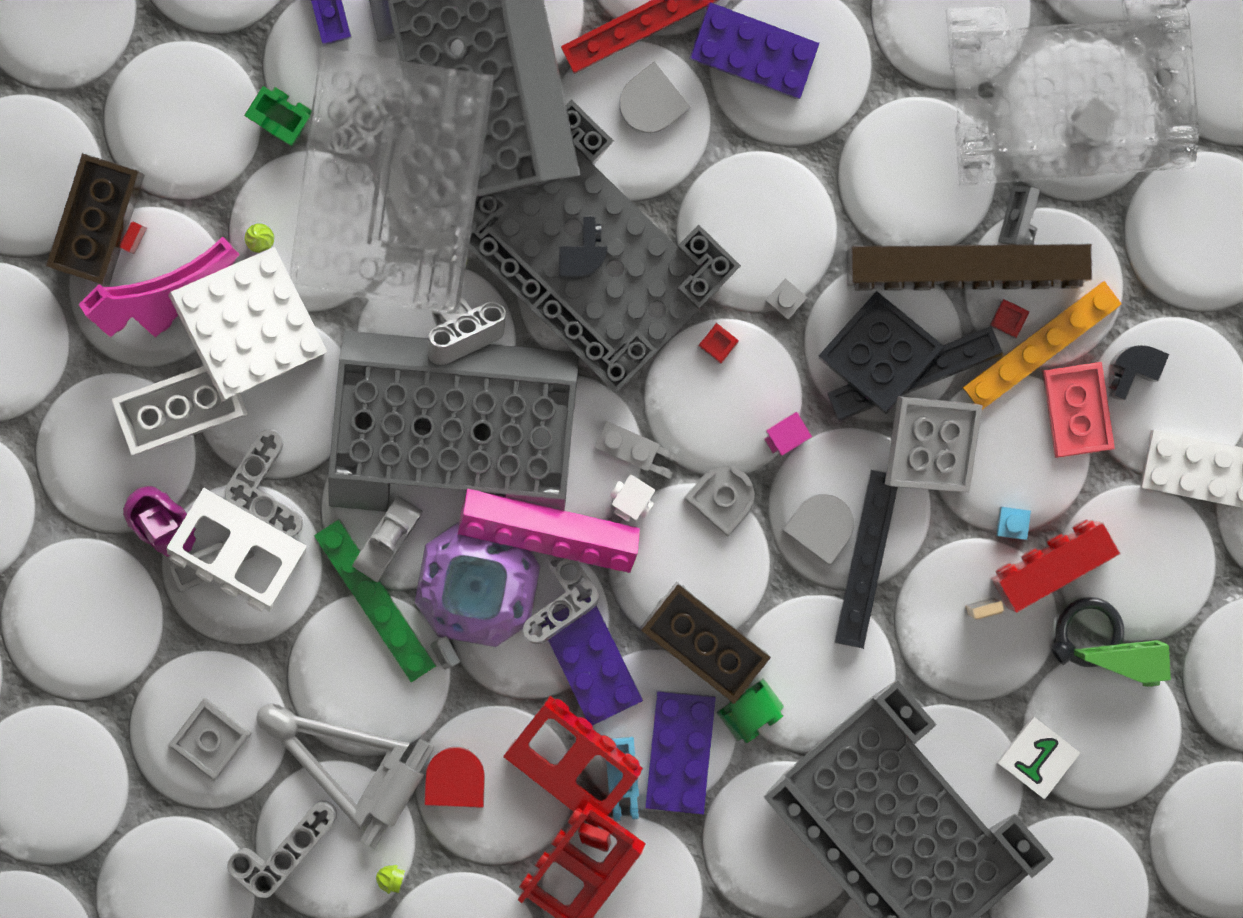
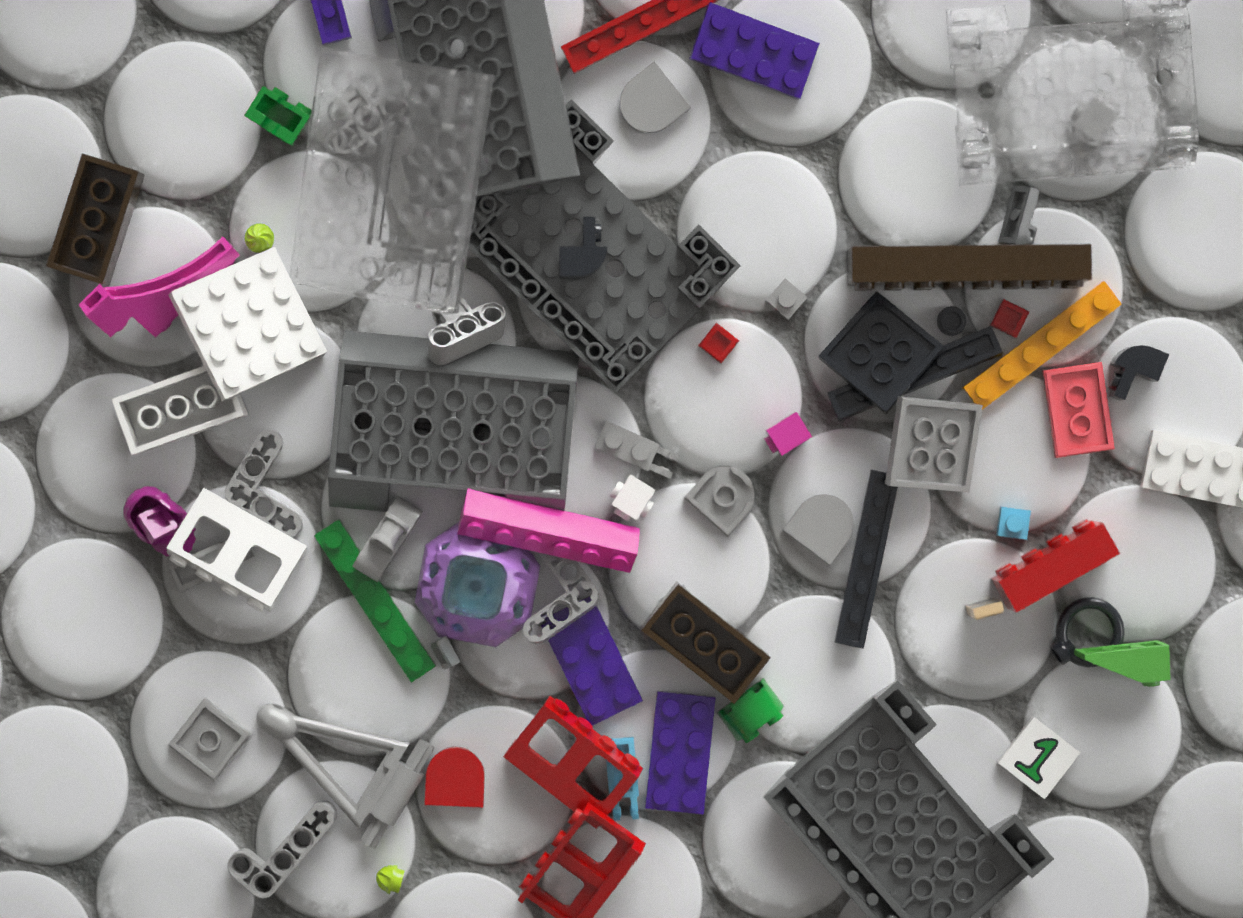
(133, 237): red tile -> none
(594, 837): red tile -> none
(951, 321): none -> black plate

